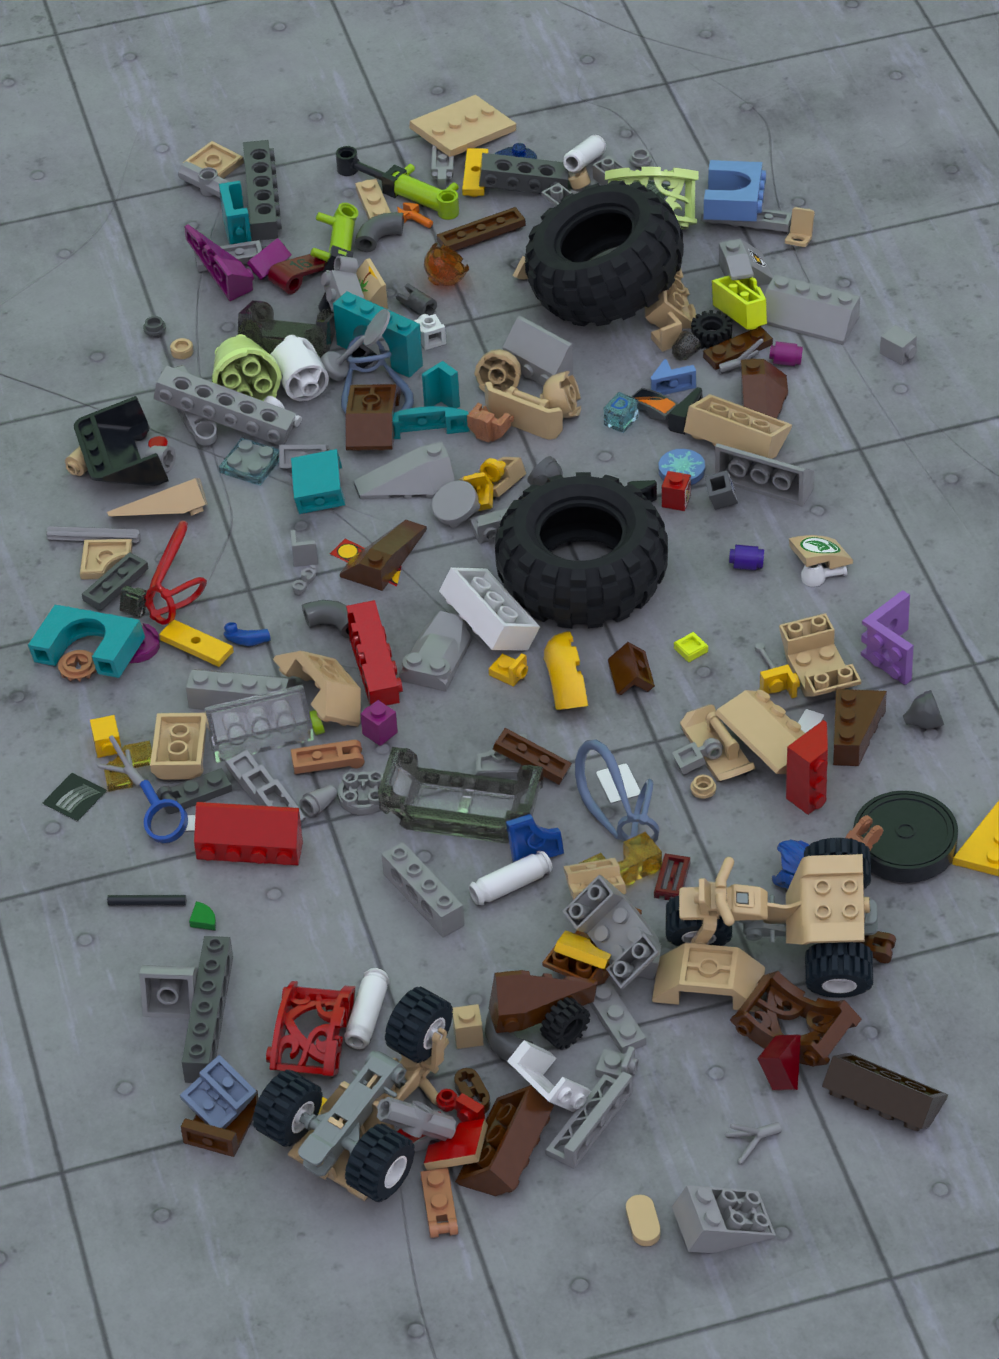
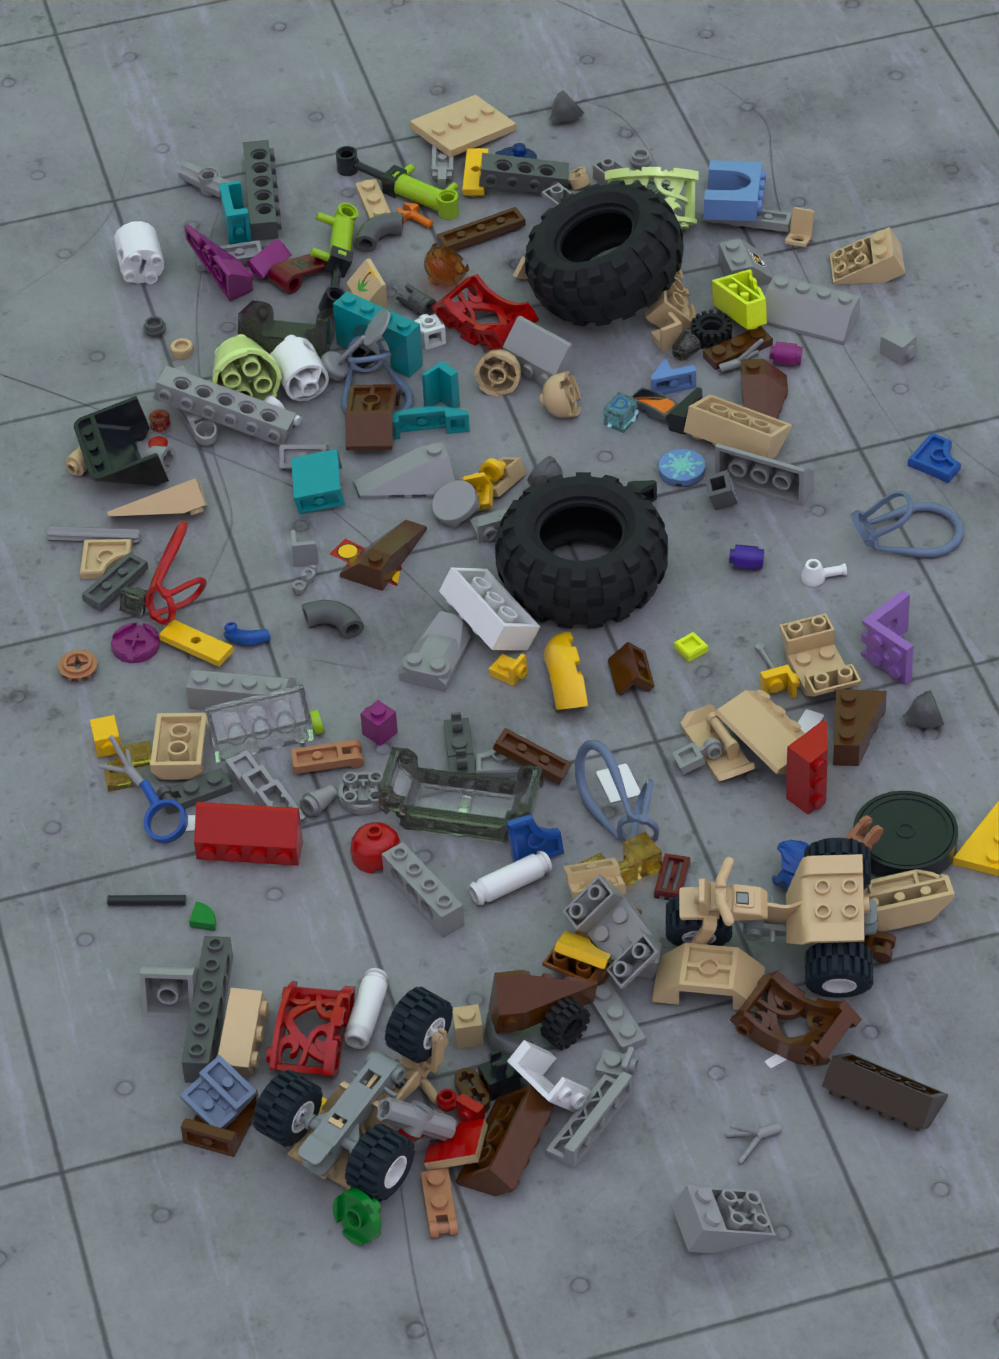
(67, 624): teal arch -> none
(74, 797): black sticker -> none
(139, 252): none -> white cylinder
(159, 425): none -> clear red bush
(217, 157): tan tile -> none
(244, 1029): none -> tan wedge
(250, 461): piece -> none
(338, 694): tan slope -> none
(341, 279): light grey hinge -> none
(358, 1216): none -> green plate
(370, 843): none -> red cylinder
(373, 653): red wedge -> none
(459, 744): none -> dark grey plate
(485, 300): none -> red fence
(485, 424): nougat hair -> none
(499, 1075): none -> black brick
(529, 412): tan piece -> none
(564, 109): none -> dark grey helmet
(584, 153): white axle -> none
(643, 1220): tan tile -> none
(676, 490): red brick -> none
(703, 787): tan plate -> none
(738, 266): light grey slope -> none
(781, 1062): dark red slope -> none
(819, 549): tan slope -> none
(868, 260): none -> tan slope
(906, 510): none -> sand blue animal
(909, 898): none -> tan wedge
(935, 458): none -> blue tile

